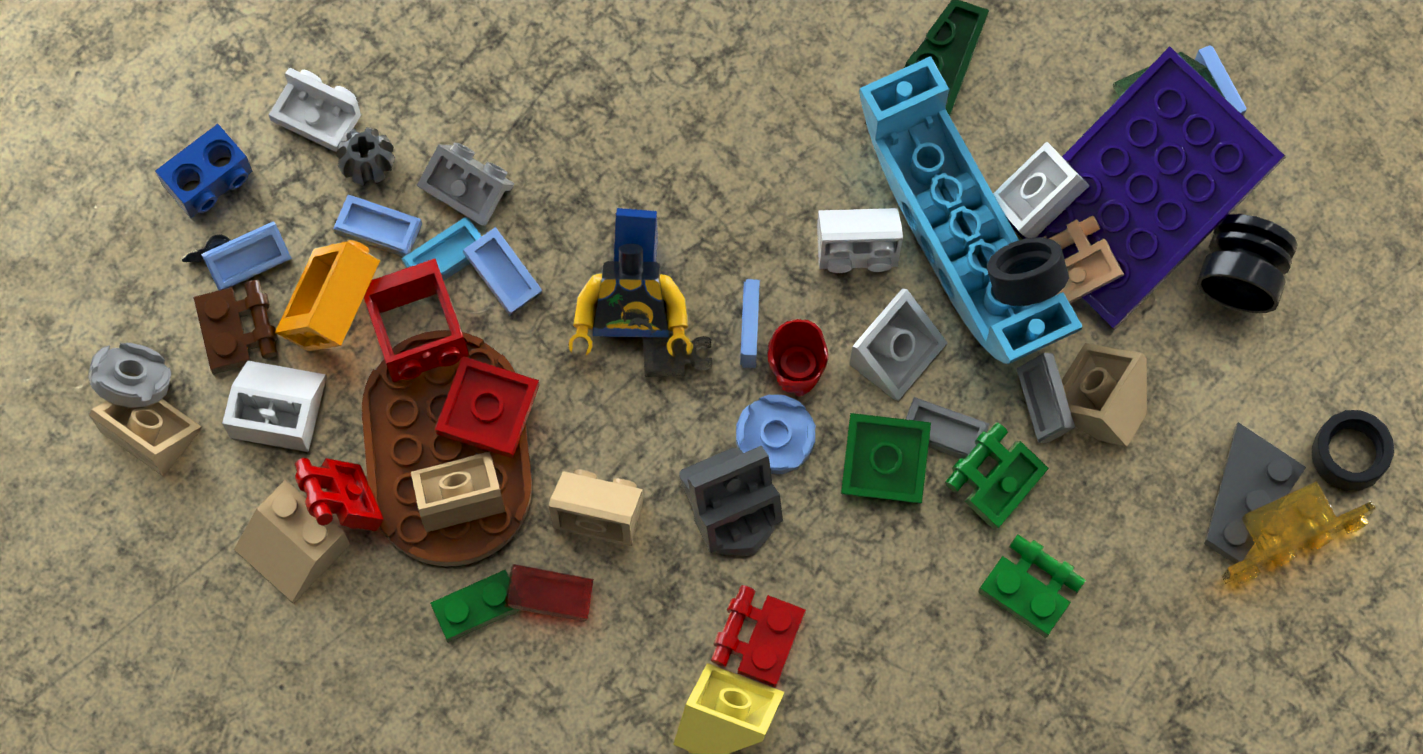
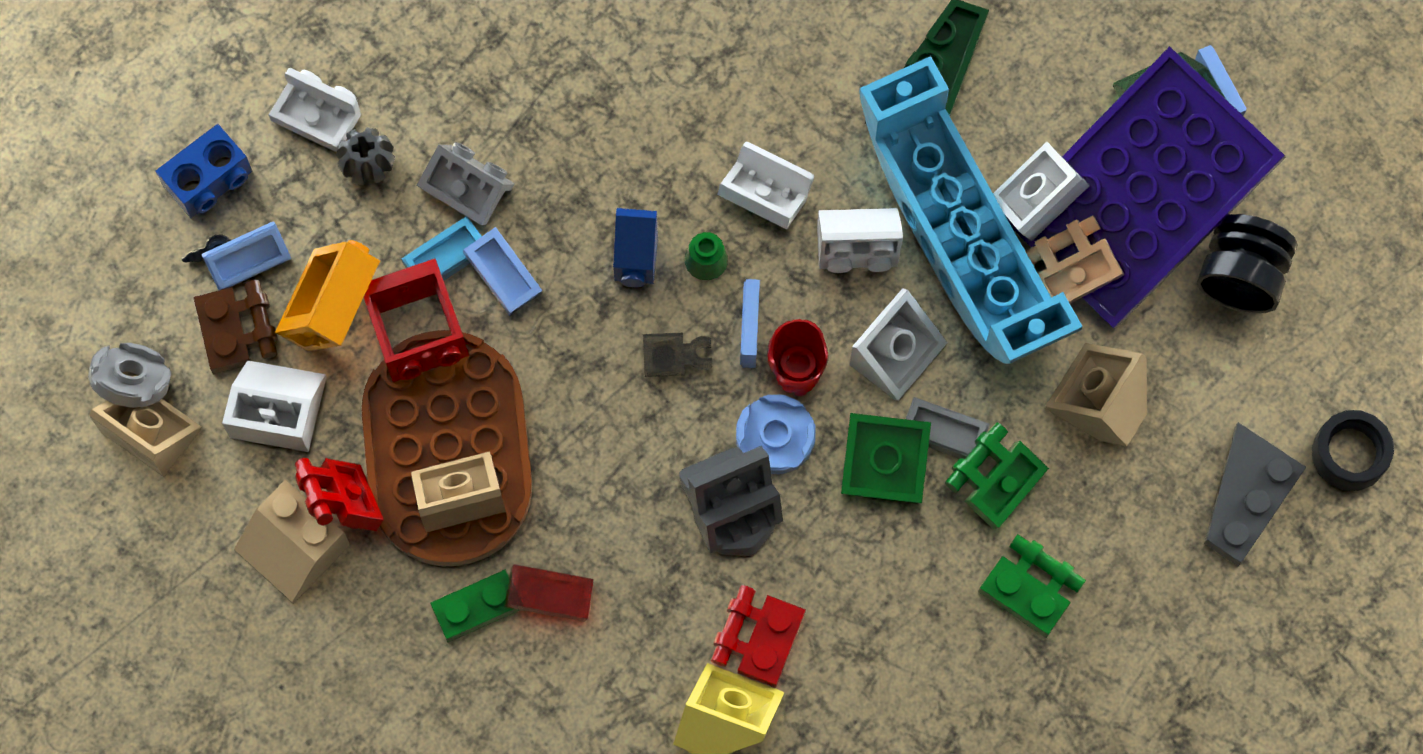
(377, 226): light blue tile -> none
(487, 407): red plate -> none
(596, 506): tan slope -> none
(631, 301): torso -> none
(706, 256): none -> green hat
(767, 185): none -> white bracket
(1018, 288): black tyre -> none
(1045, 398): light grey tile -> none
(1292, 524): clear yellow bracket -> none

